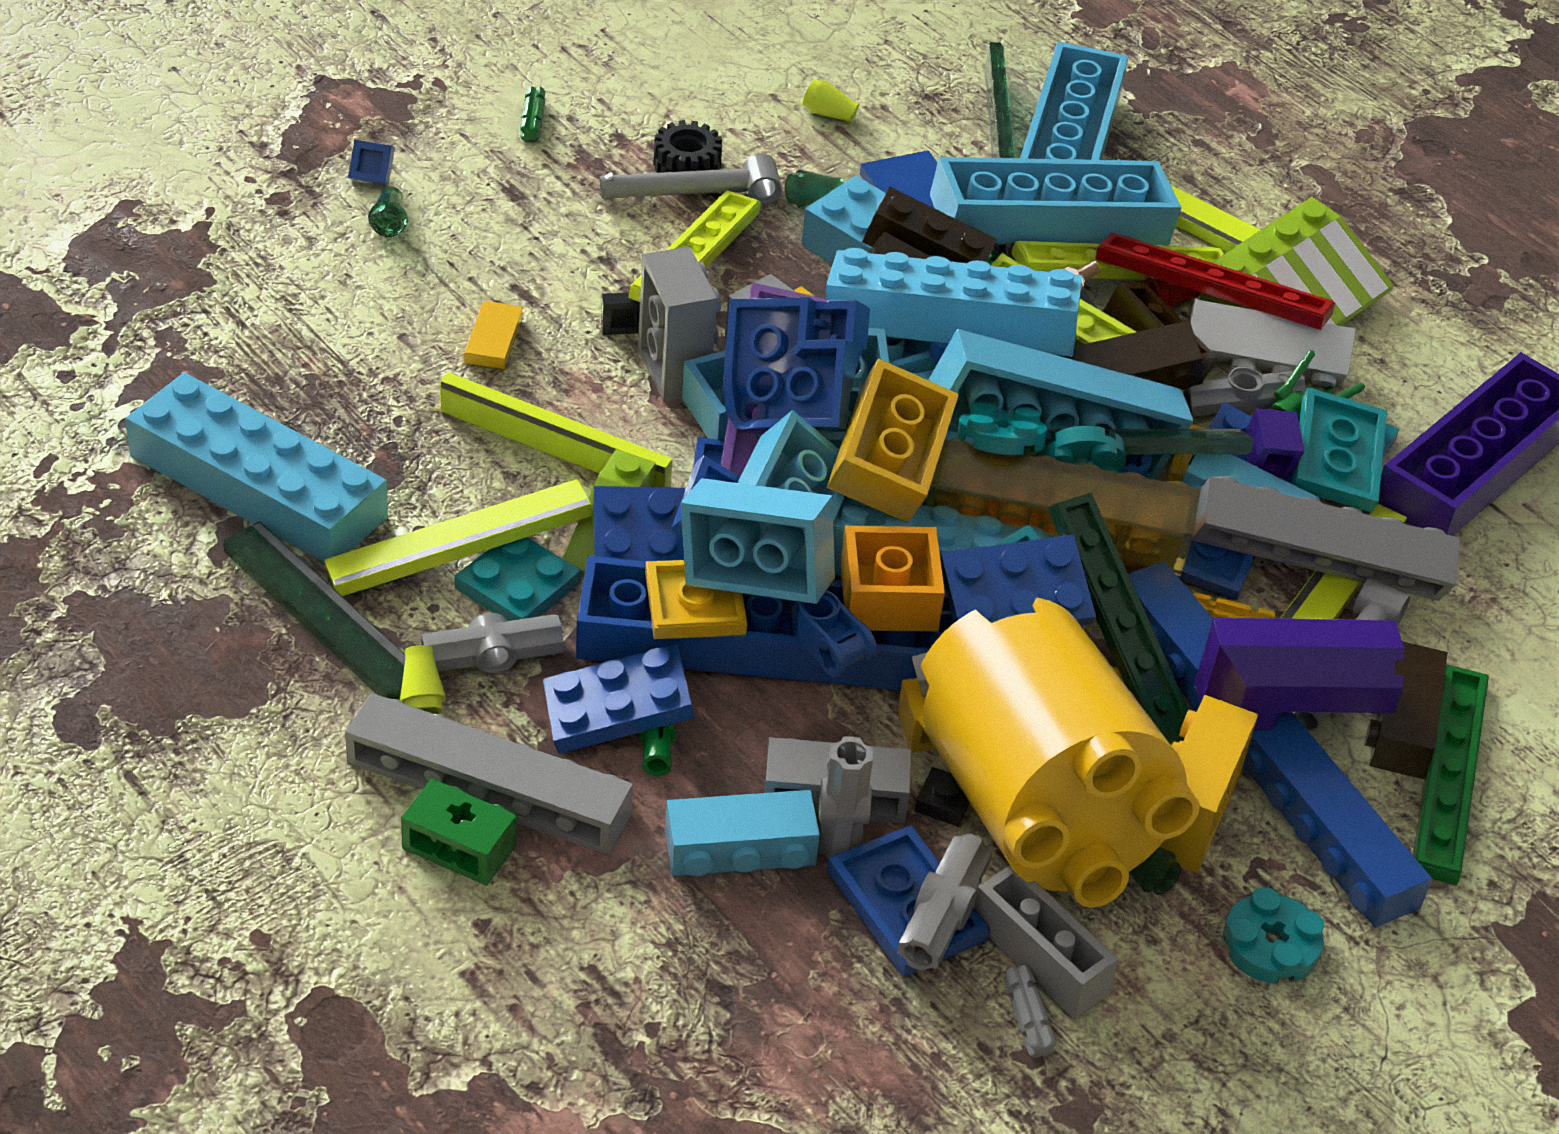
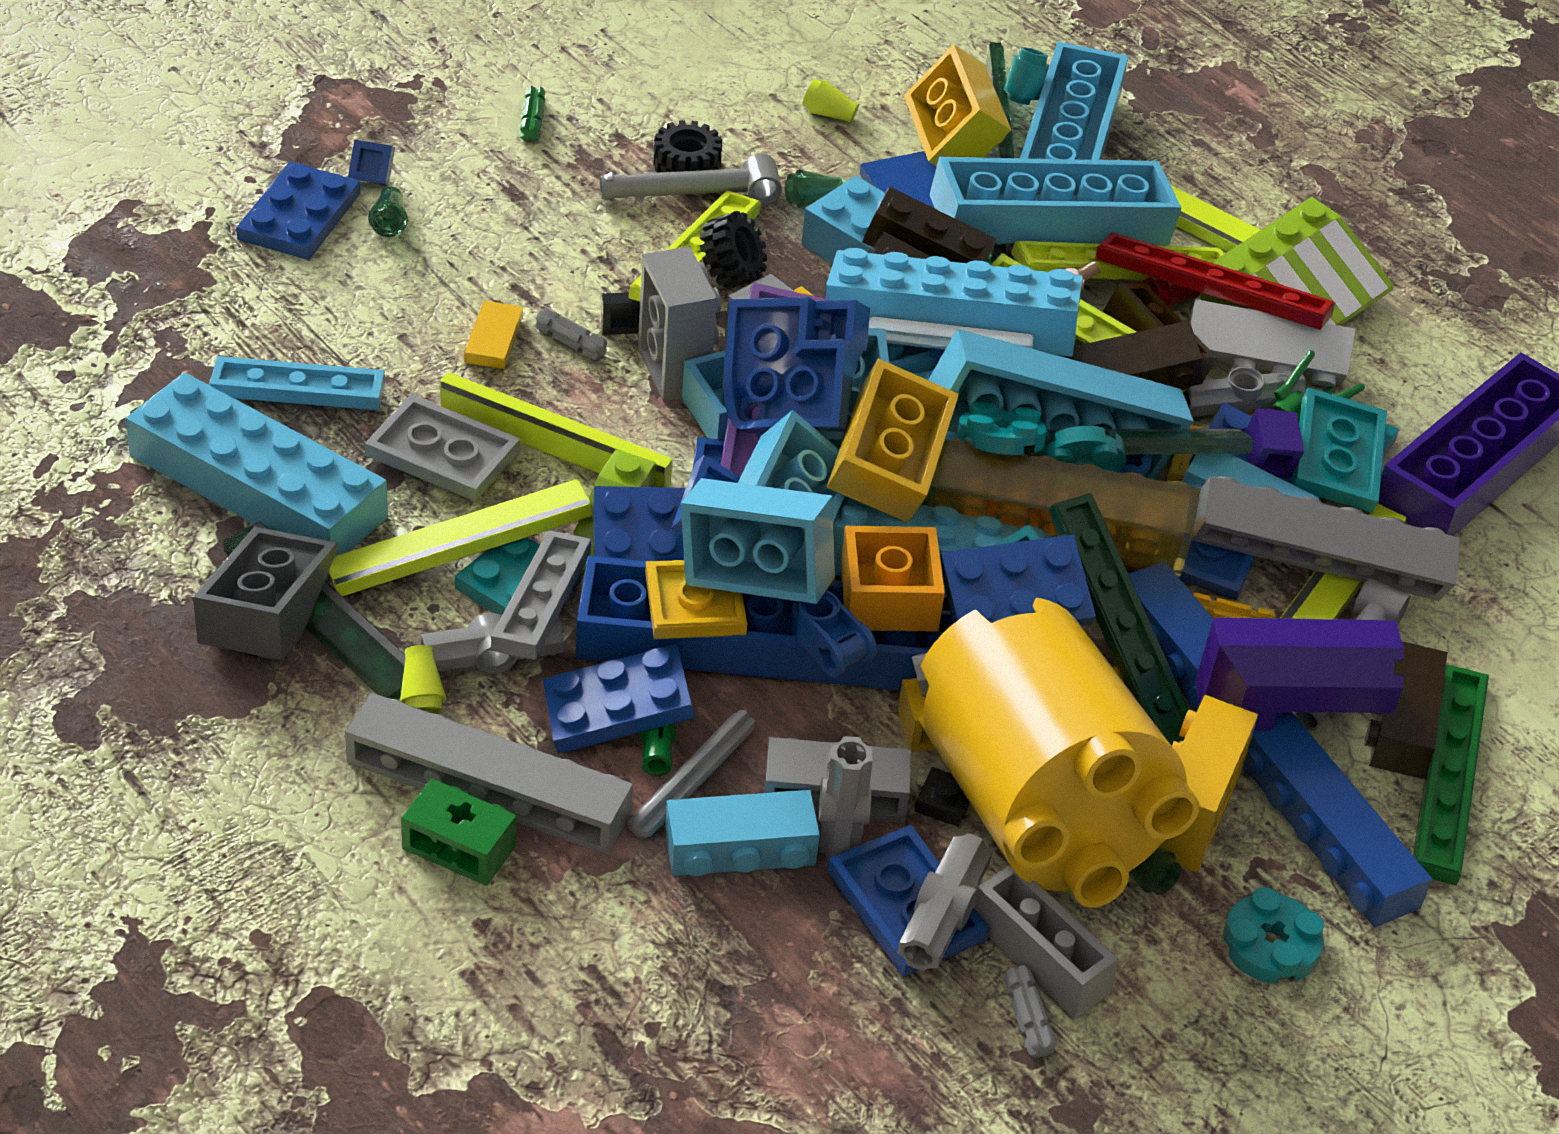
(263, 593): none -> dark grey slope
(298, 210): none -> blue plate
(298, 383): none -> medium azure plate
(442, 447): none -> light grey plate
(540, 595): none -> light grey plate
(571, 334): none -> light grey axle
(692, 773): none -> light grey axle
(733, 249): none -> black tyre
(937, 335): none -> white axle
(957, 108): none -> yellow brick
(1026, 75): none -> teal brick

